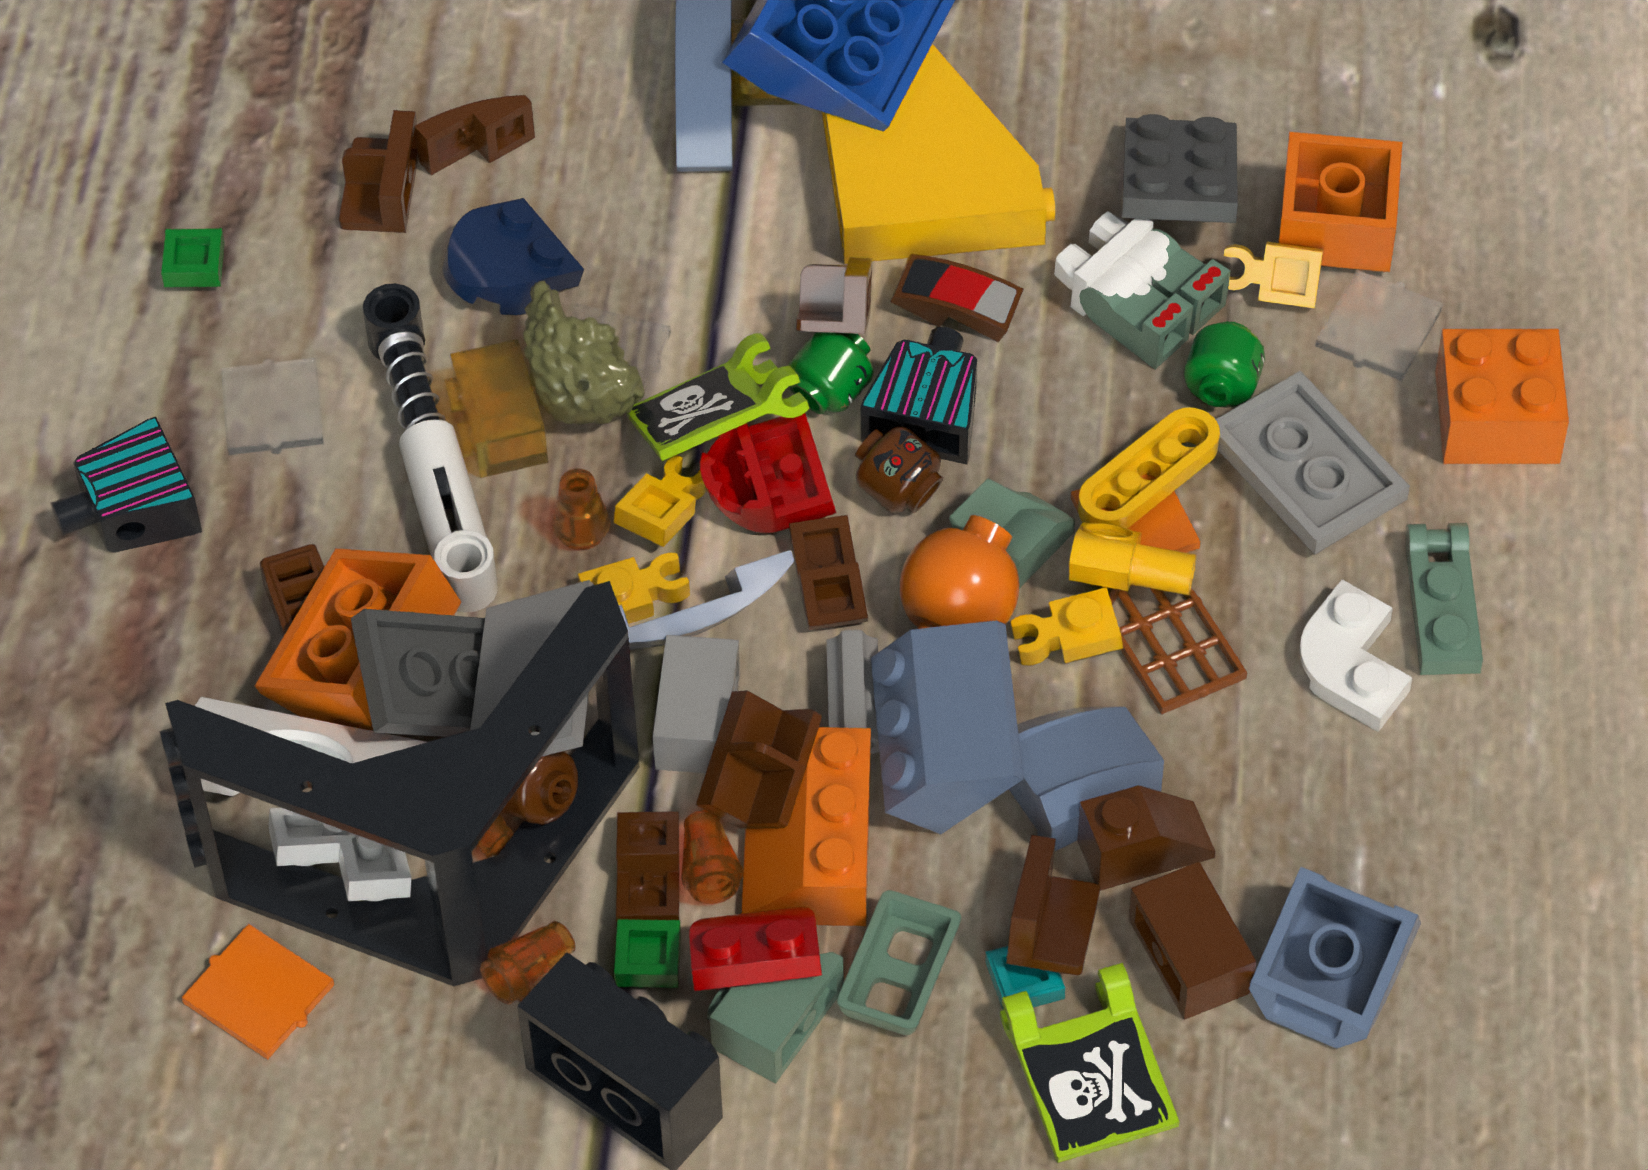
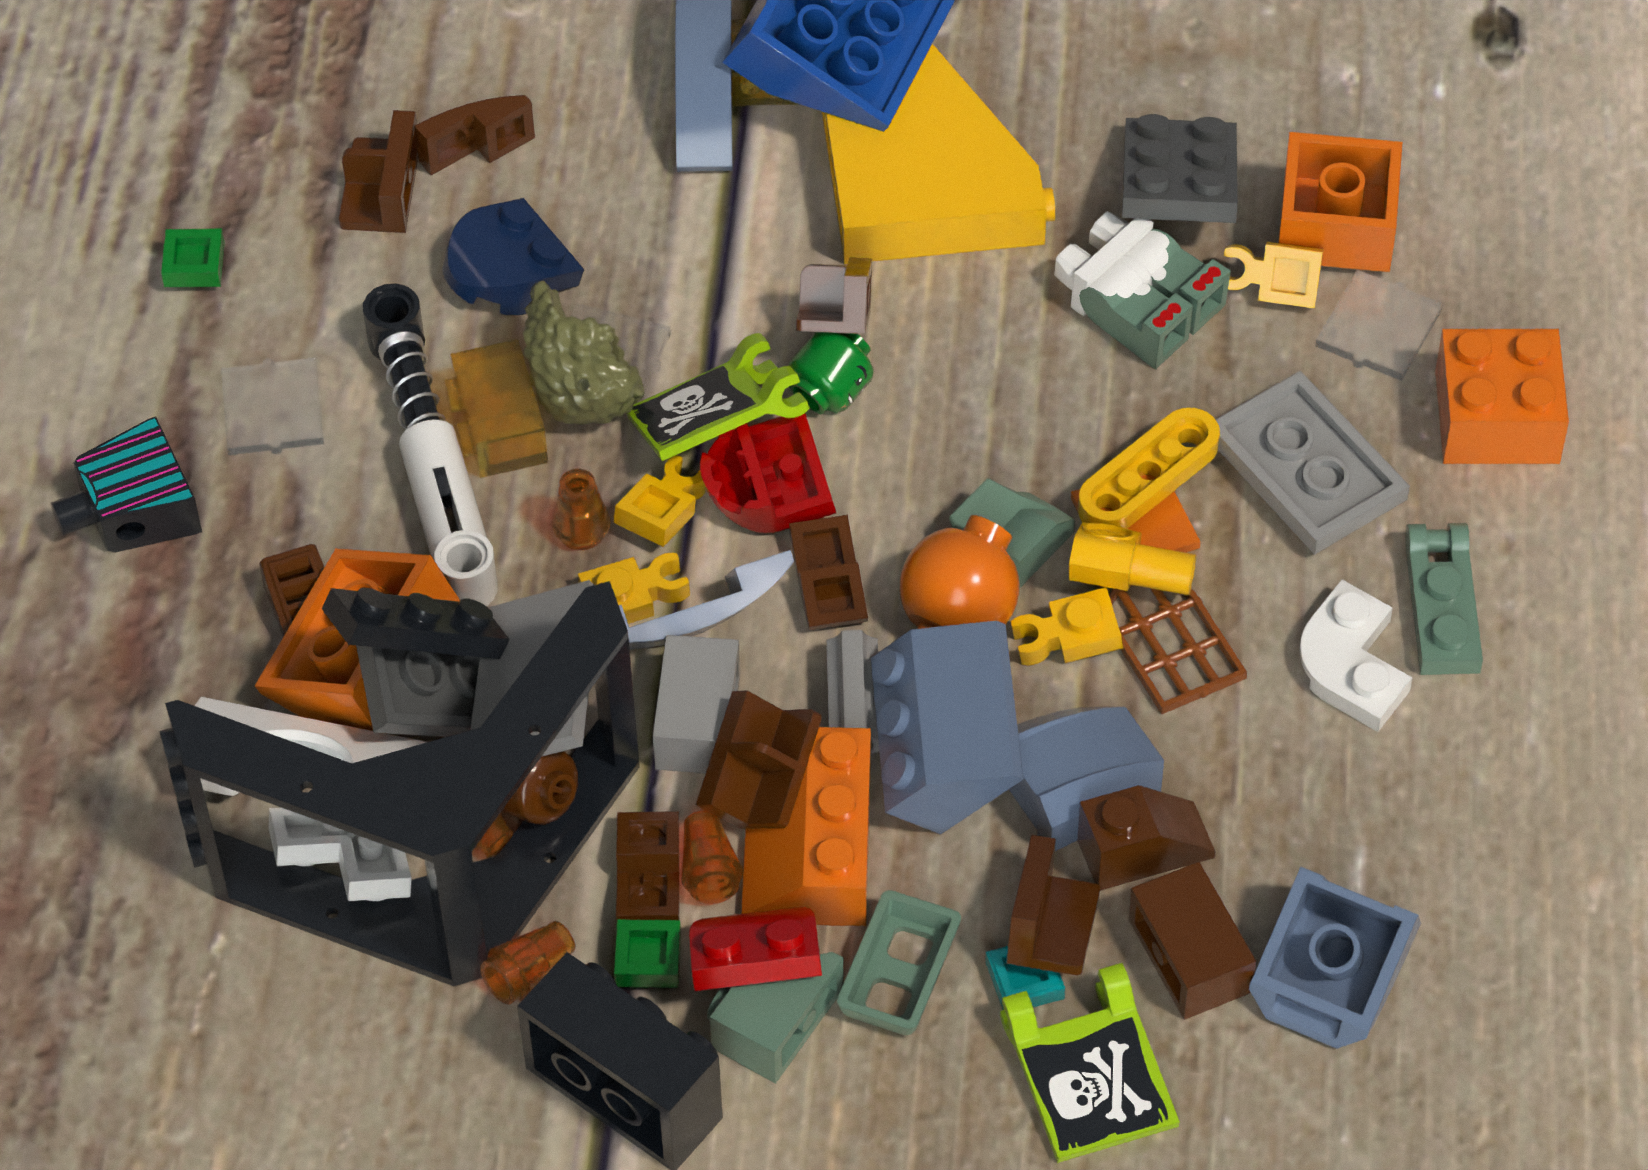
(258, 991): orange piece -> none
(415, 623): none -> black plate
(898, 469): reddish brown head -> none
(927, 391): black torso -> none
(945, 289): slope -> none
(1226, 362): green head -> none

